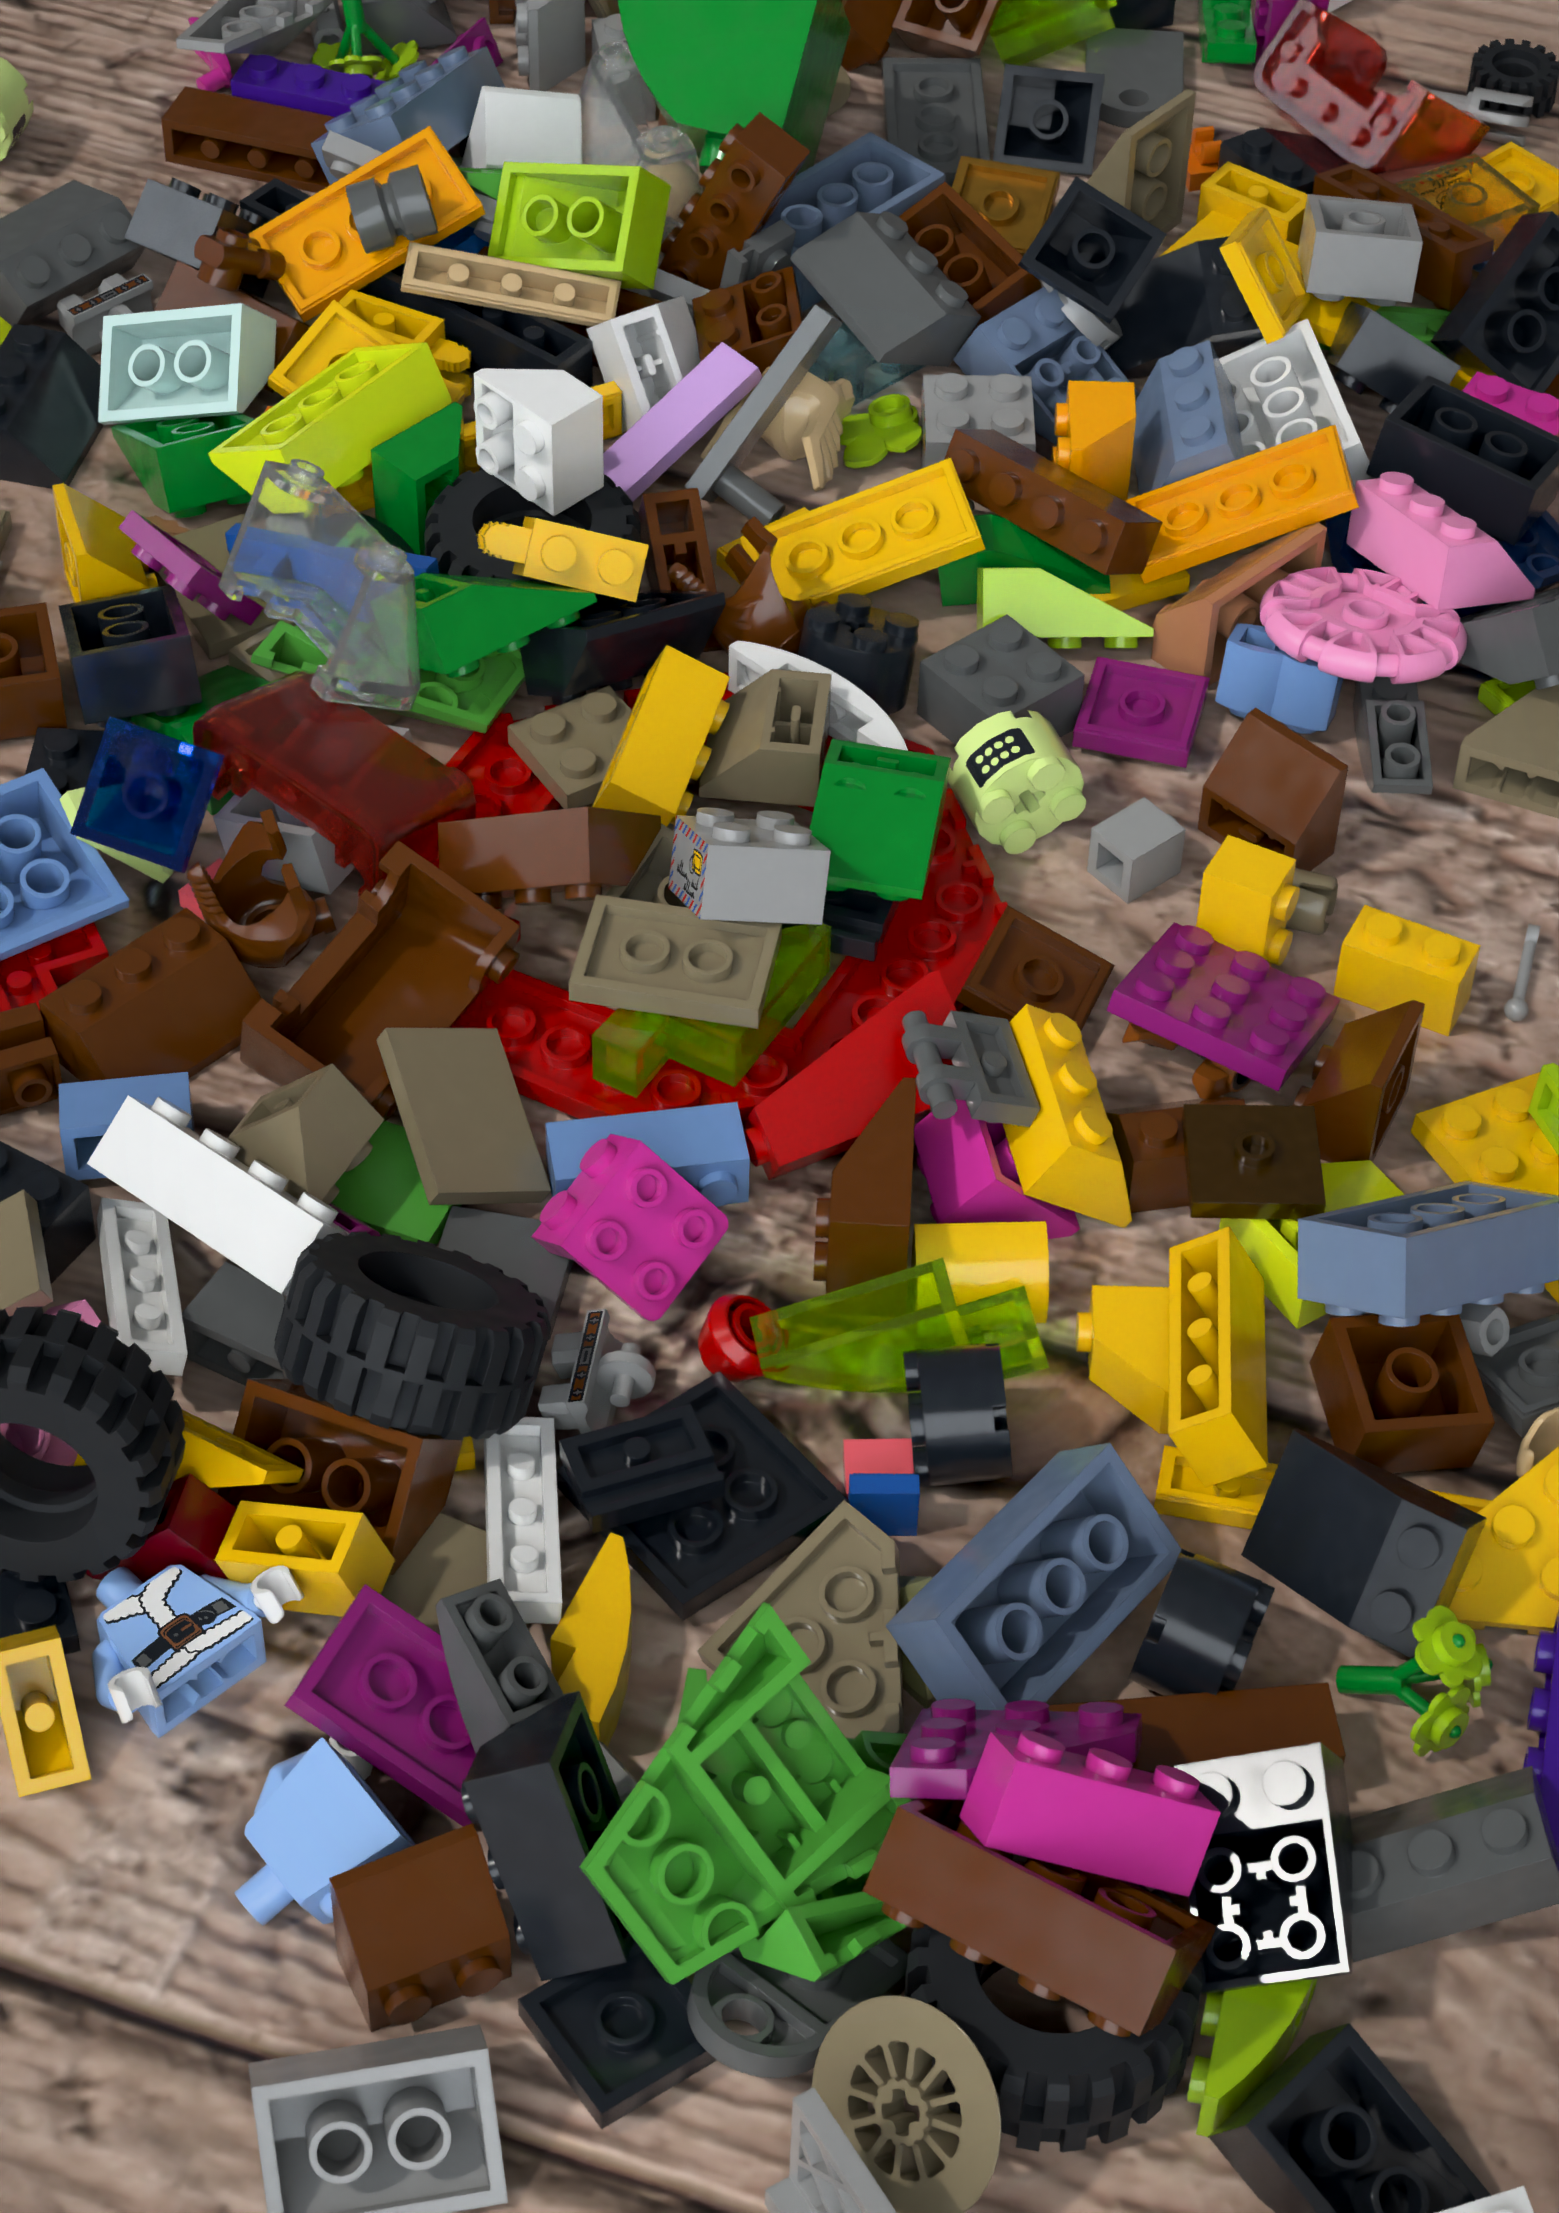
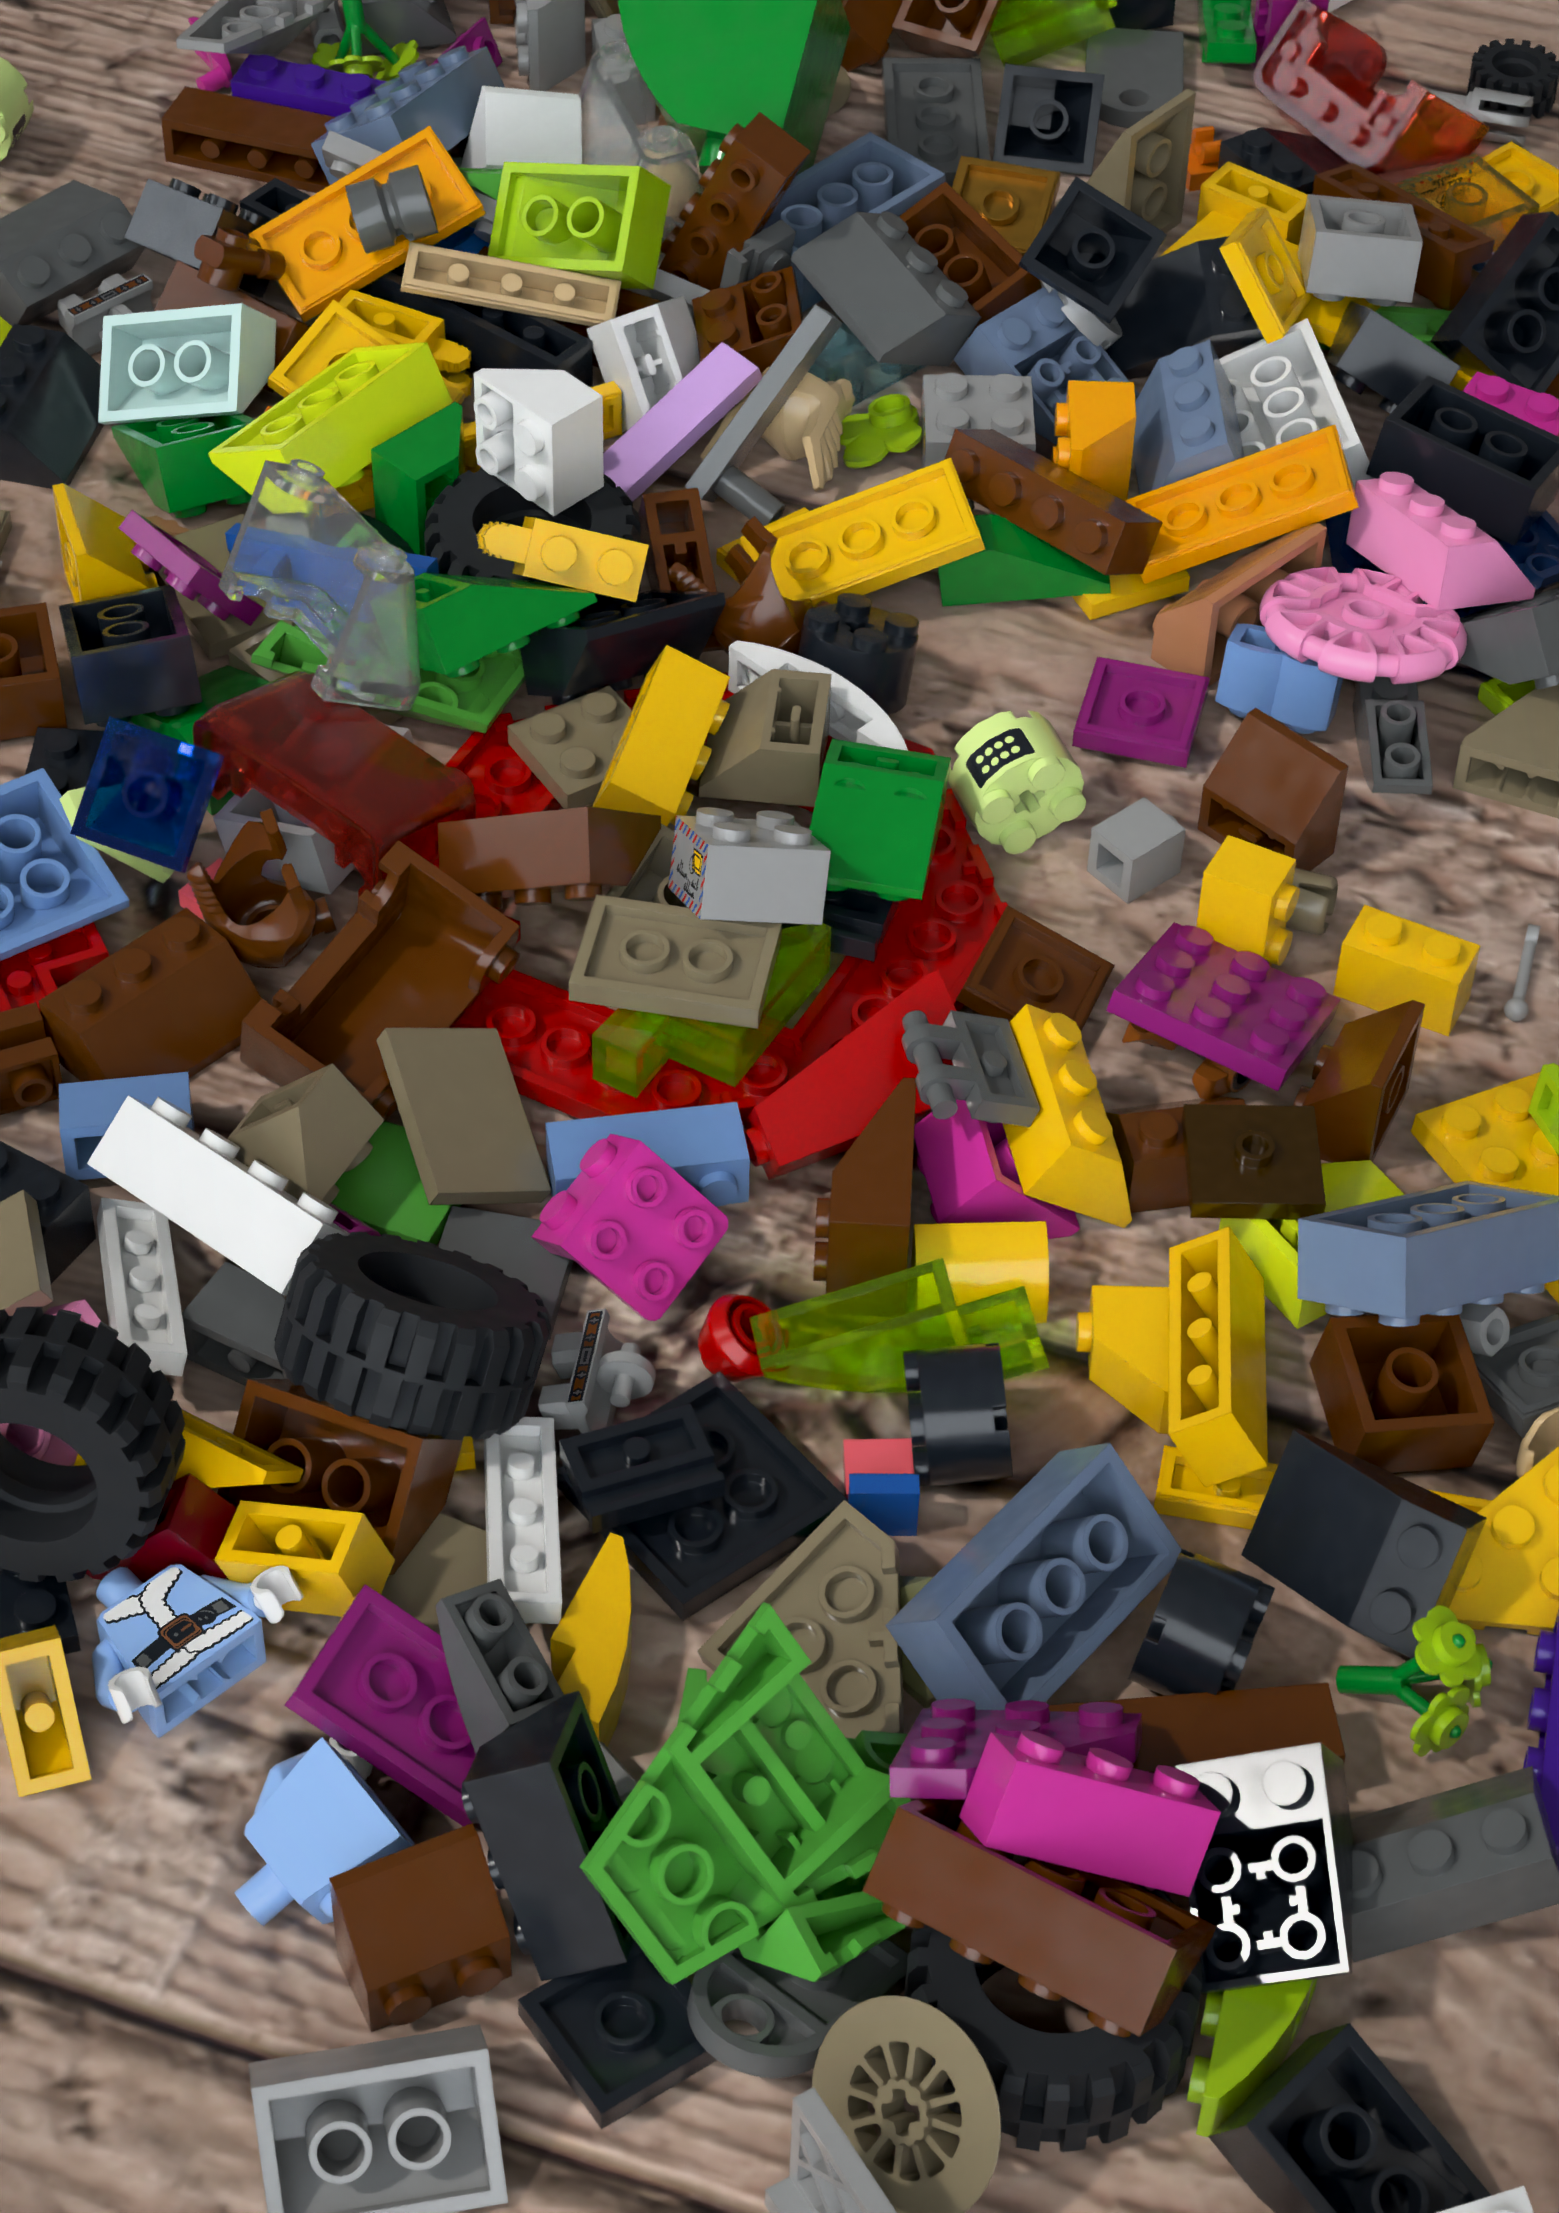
(996, 673): dark grey brick -> none
(1053, 609): lime slope -> none

